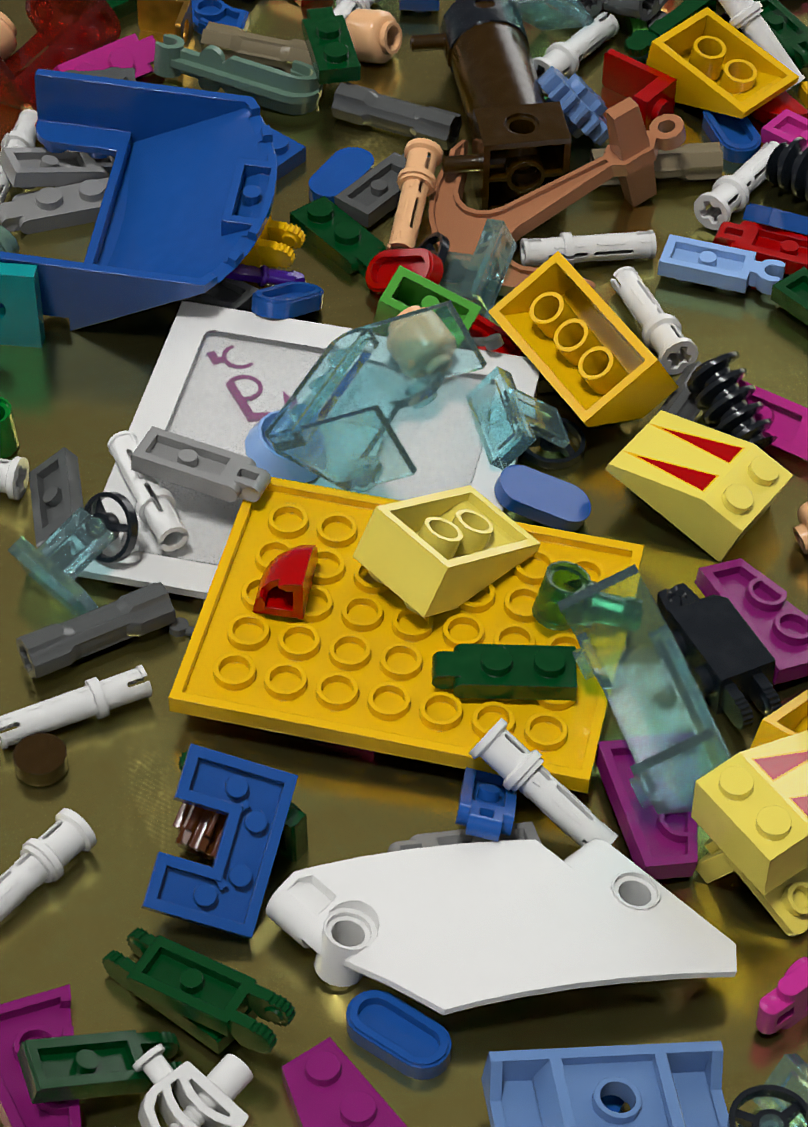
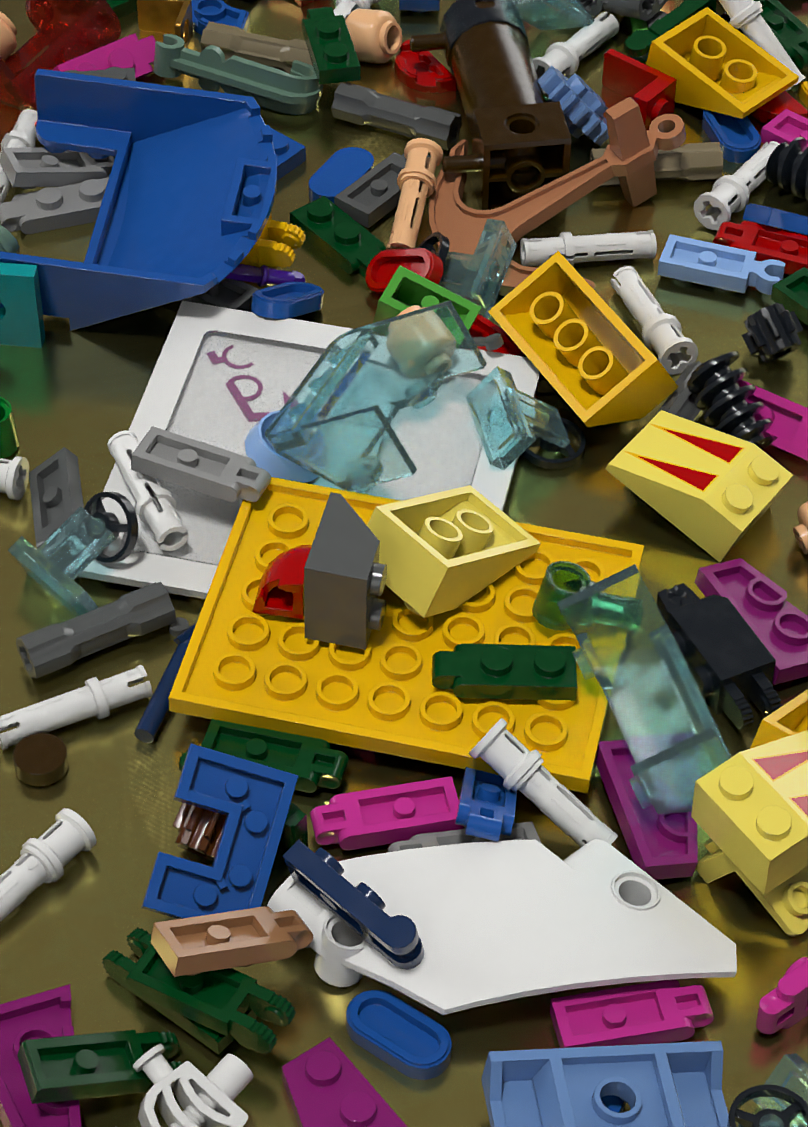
(159, 703): none -> dark blue piece
(229, 939): none -> medium nougat hinge
(296, 754): none -> dark green hinge
(343, 579): none -> dark grey slope
(356, 906): none -> dark blue plate
(386, 814): none -> dark pink hinge
(422, 71): none -> red tile
(542, 498): tile -> none
(631, 1015): none -> dark pink hinge
(772, 332): none -> black gear

